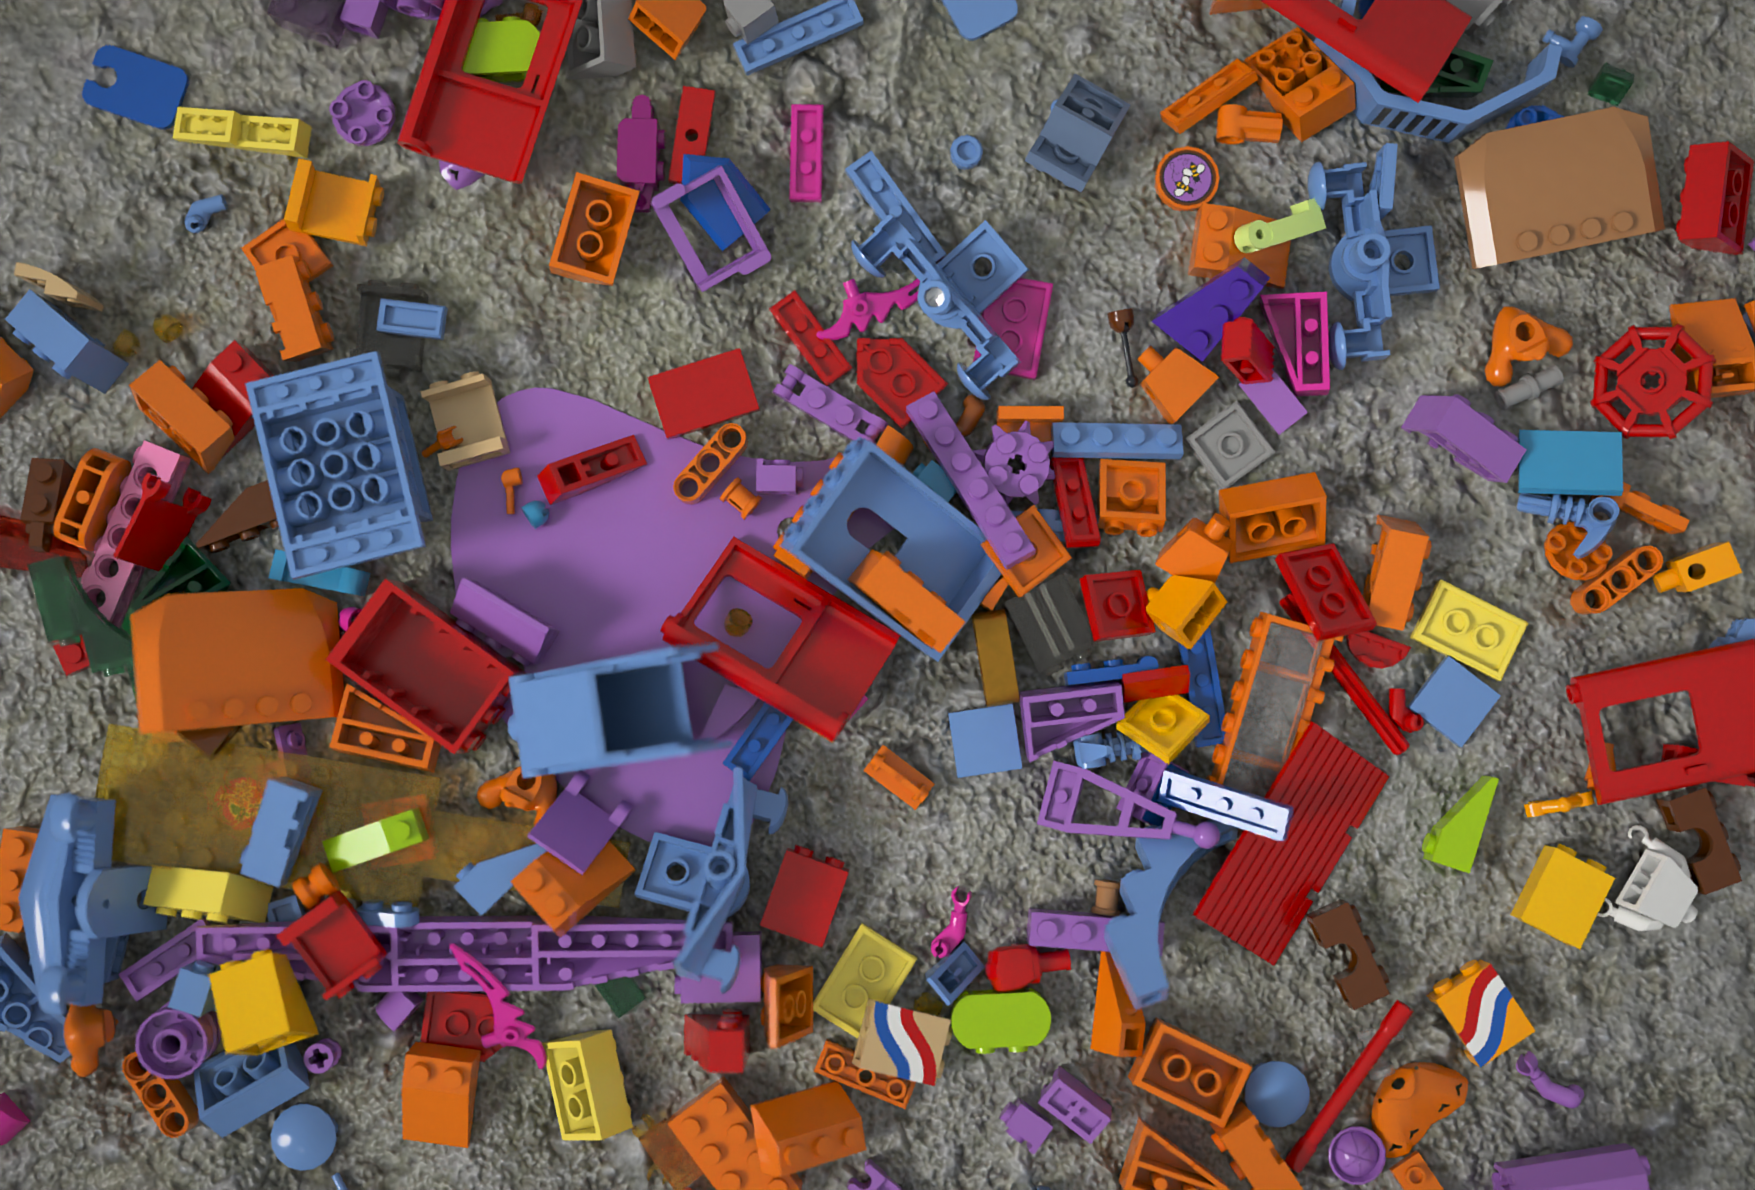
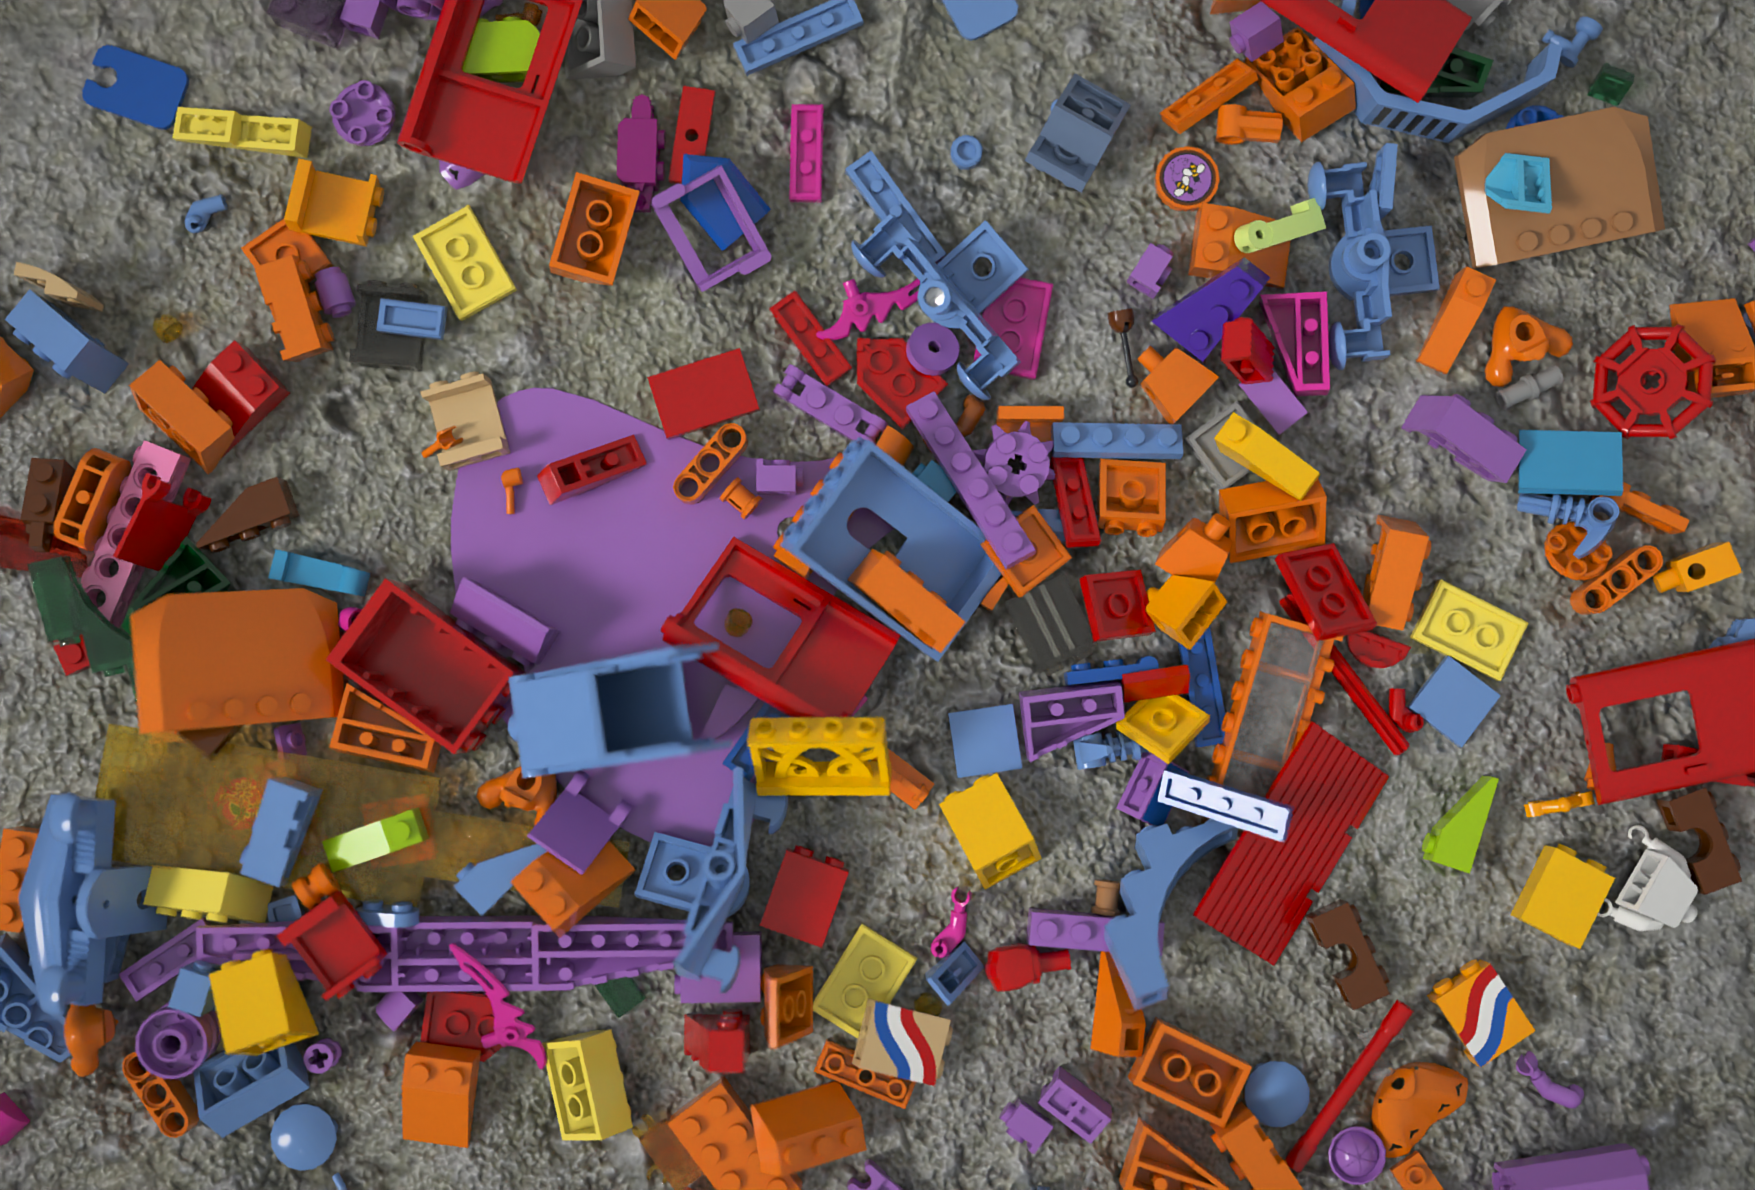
(124, 342): clear yellow hinge -> none
(334, 292): none -> medium lavender brick
(339, 464): medium blue wedge -> none
(464, 263): none -> light yellow tile
(536, 513): dark azure hinge -> none
(798, 776): none -> yellow fence
(927, 361): none -> medium lavender piece
(990, 830): none -> yellow slope
(995, 658): pearl gold beam -> none
(1000, 1019): lime brick -> none
(1063, 797): medium lavender plate -> none
(1151, 269): none -> medium lavender brick
(1256, 31): none -> medium lavender brick
(1265, 456): none -> yellow slope
(1455, 318): none -> orange slope
(1521, 183): none -> medium azure slope
(1715, 198): red slope -> none

